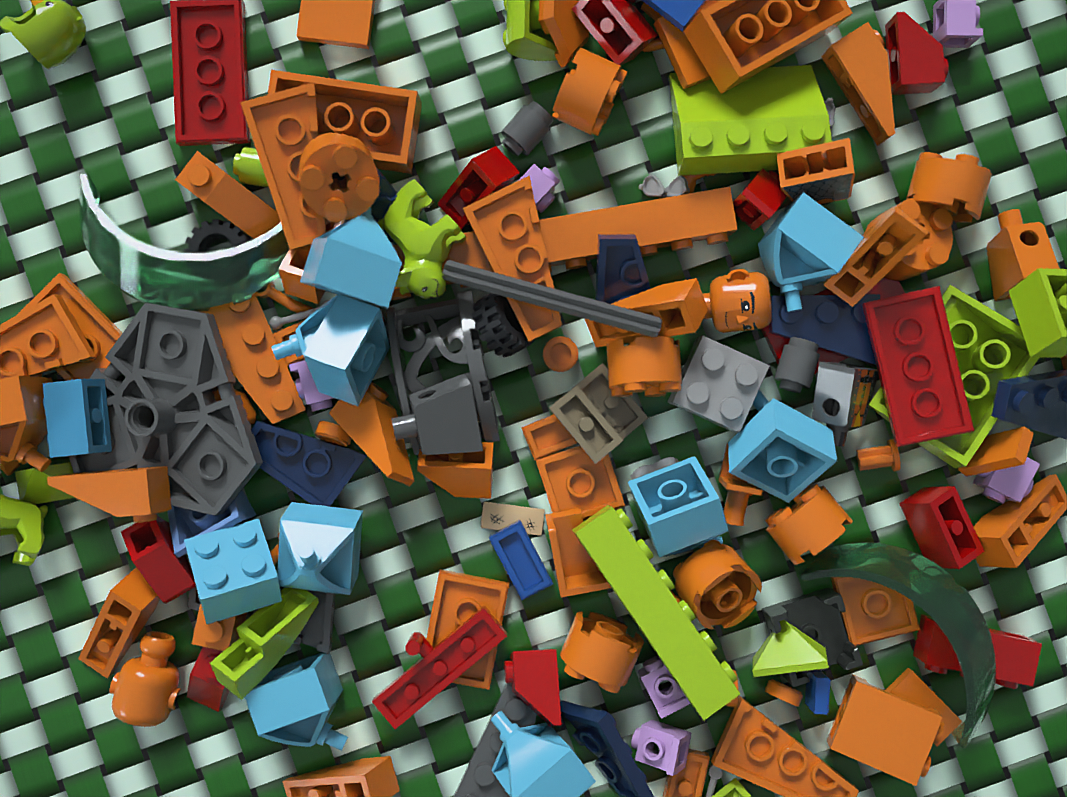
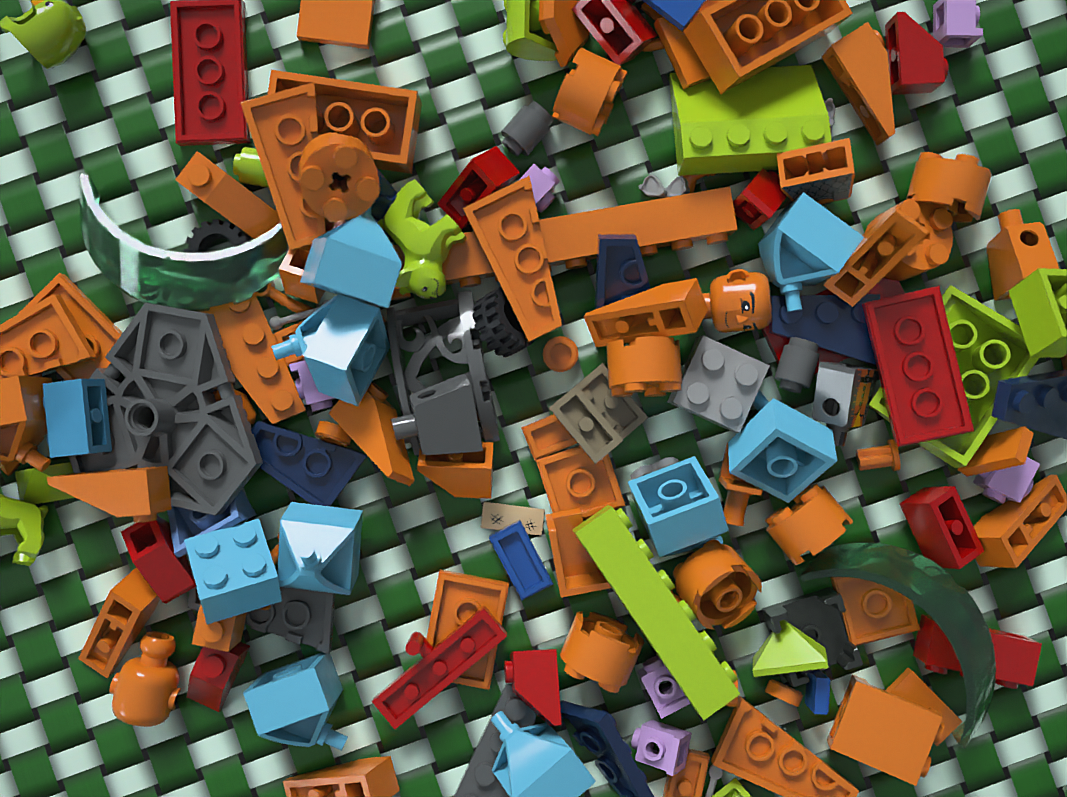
(263, 641): lime slope -> none
(552, 298): dark grey axle -> none

